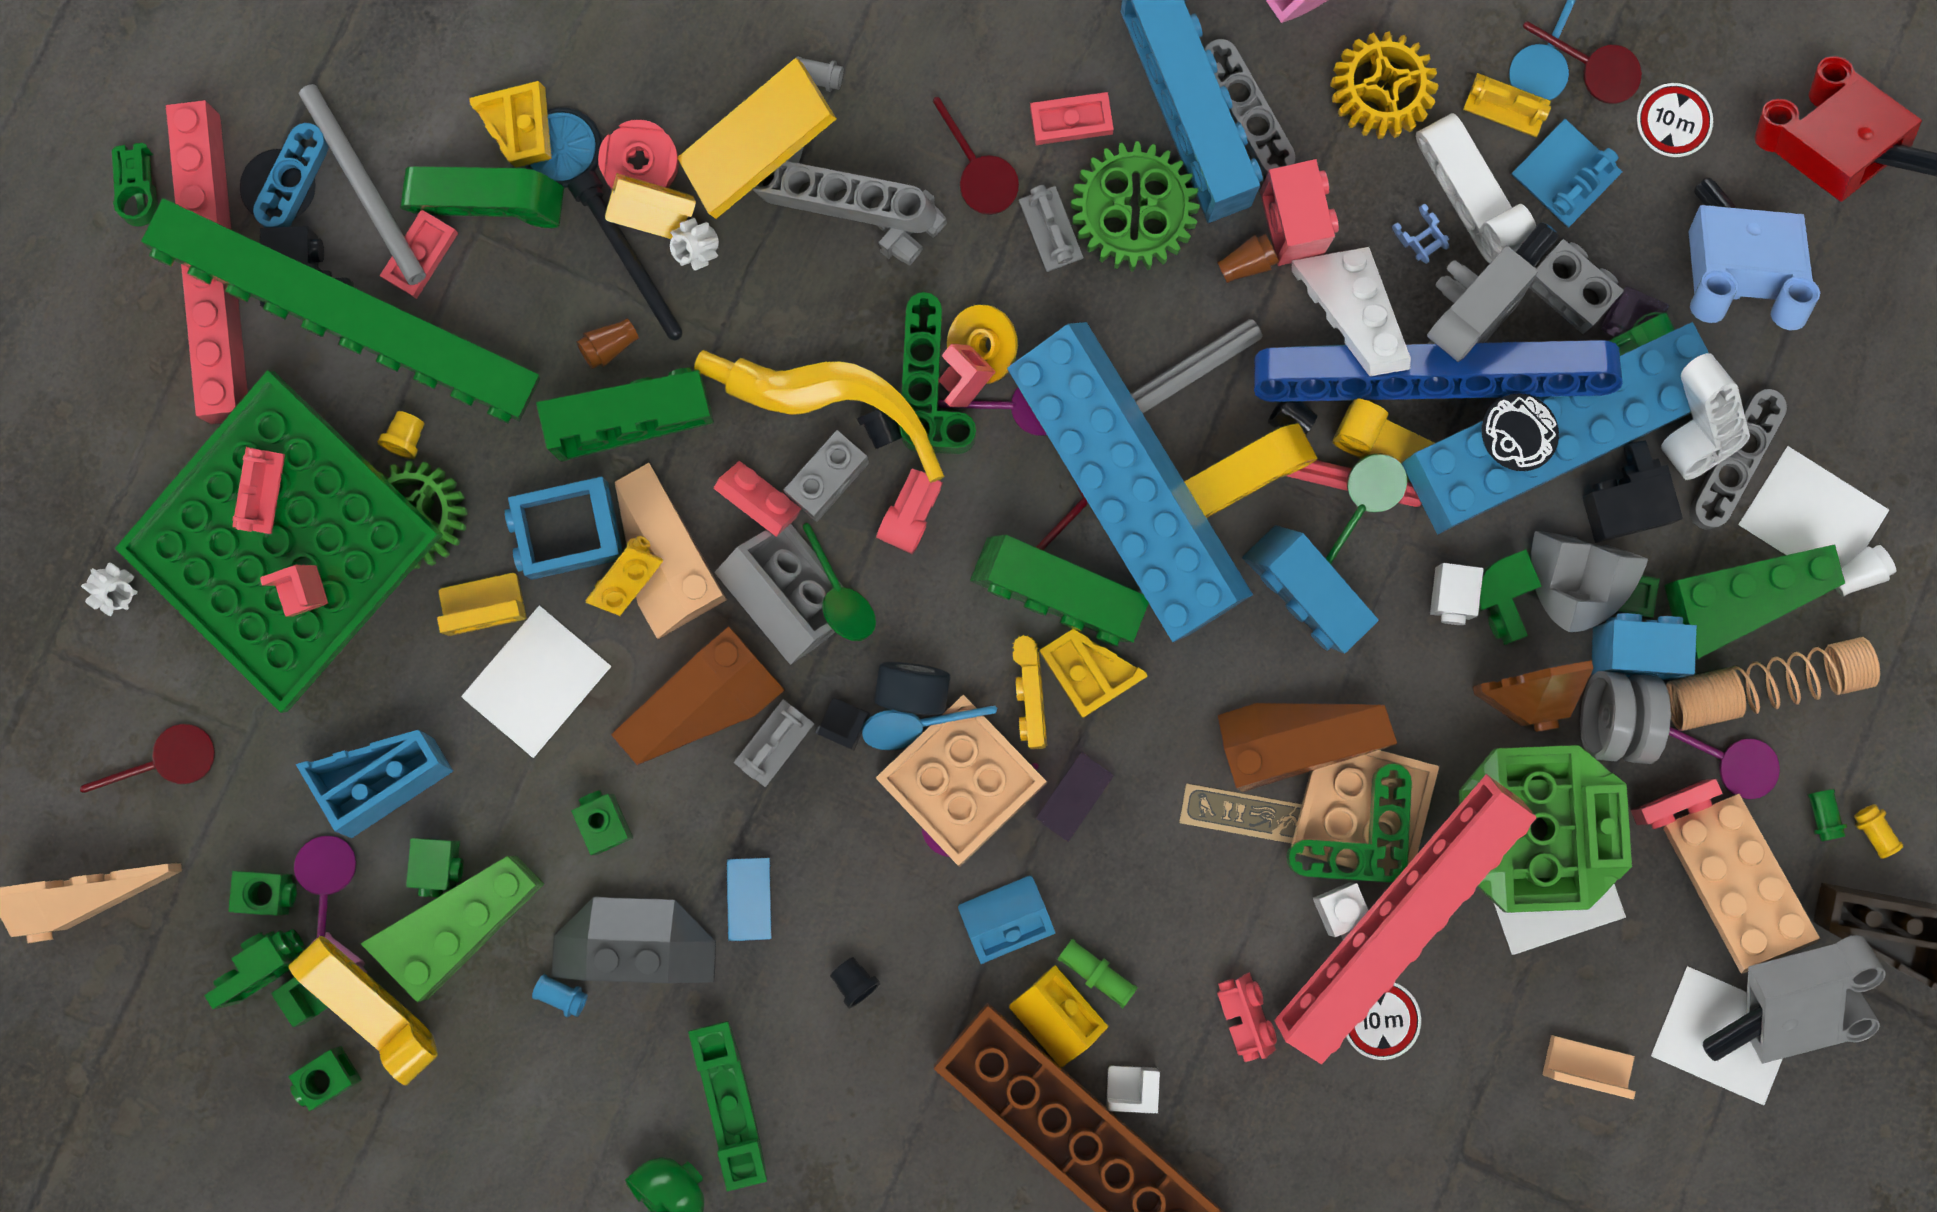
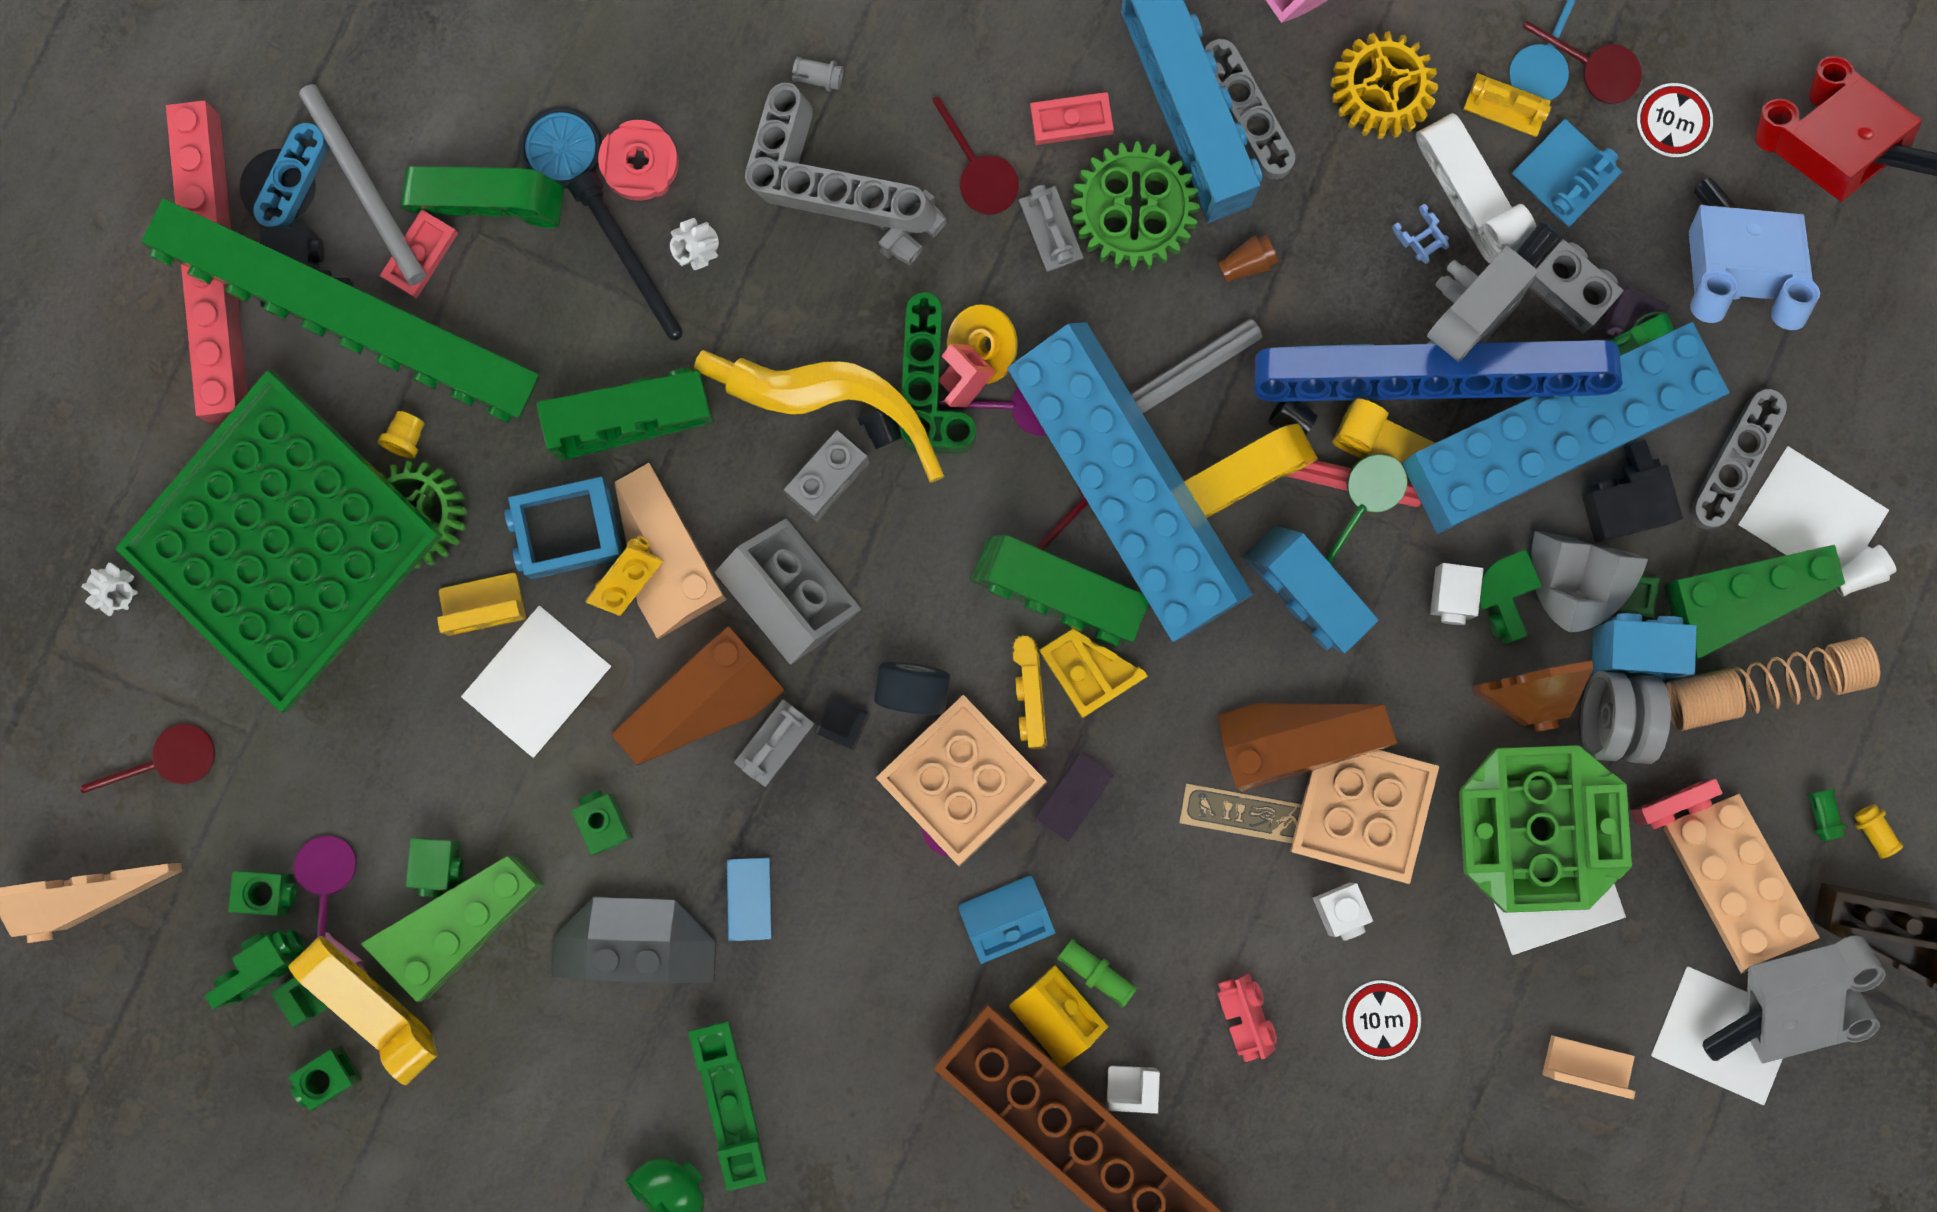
(131, 178): green piece -> none
(258, 490): coral hinge -> none
(298, 588): coral panel -> none
(374, 780): dark azure wedge -> none
(517, 122): yellow wing -> none
(560, 995): dark azure pin -> none
(605, 343): dark orange cone -> none
(648, 206): yellow panel -> none
(756, 138): yellow tile -> none
(757, 498): coral plate -> none
(842, 607): green piece -> none
(854, 982): black piece -> none
(900, 729): dark azure piece -> none
(906, 520): coral piece -> none
(1298, 211): coral brick -> none
(1357, 305): white wing -> none
(1366, 853): green beam -> none
(1404, 919): coral brick -> none
(1520, 432): black sticker -> none
(1717, 421): white beam -> none
(1745, 766): magenta piece -> none

